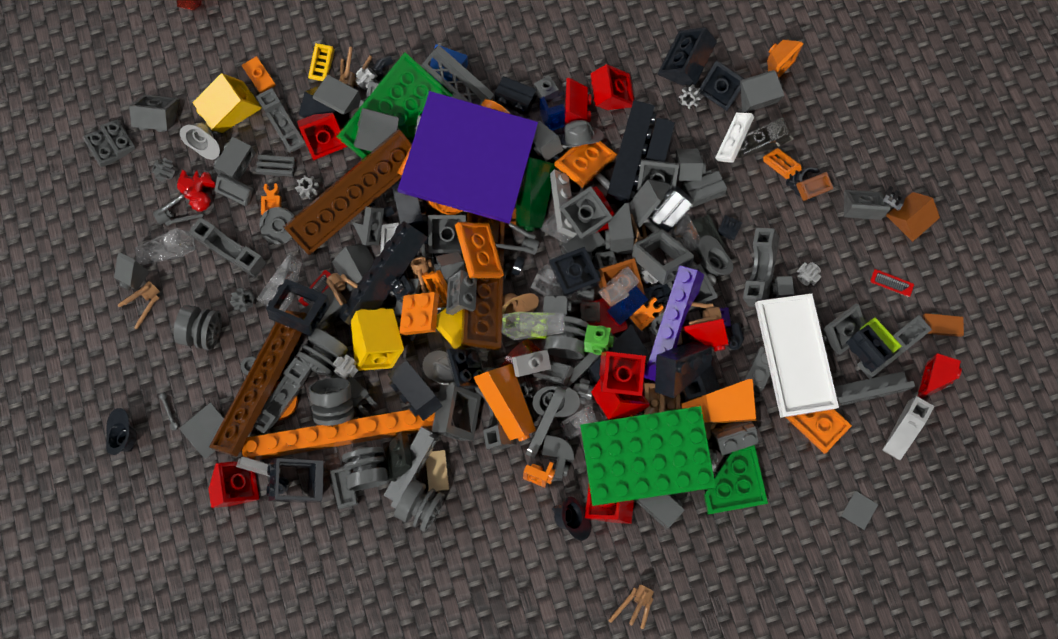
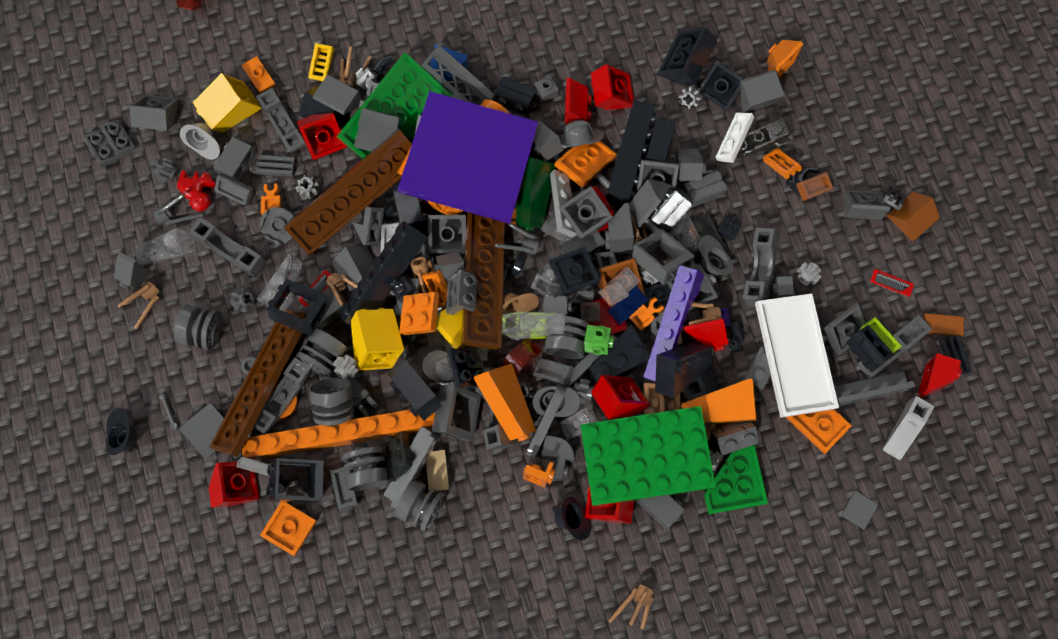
(288, 528): none -> orange plate
(479, 250): orange tile -> none
(531, 363): light grey plate -> none
(552, 117): clear blue panel -> none
(622, 373): red slope -> none
(962, 354): none -> black tile

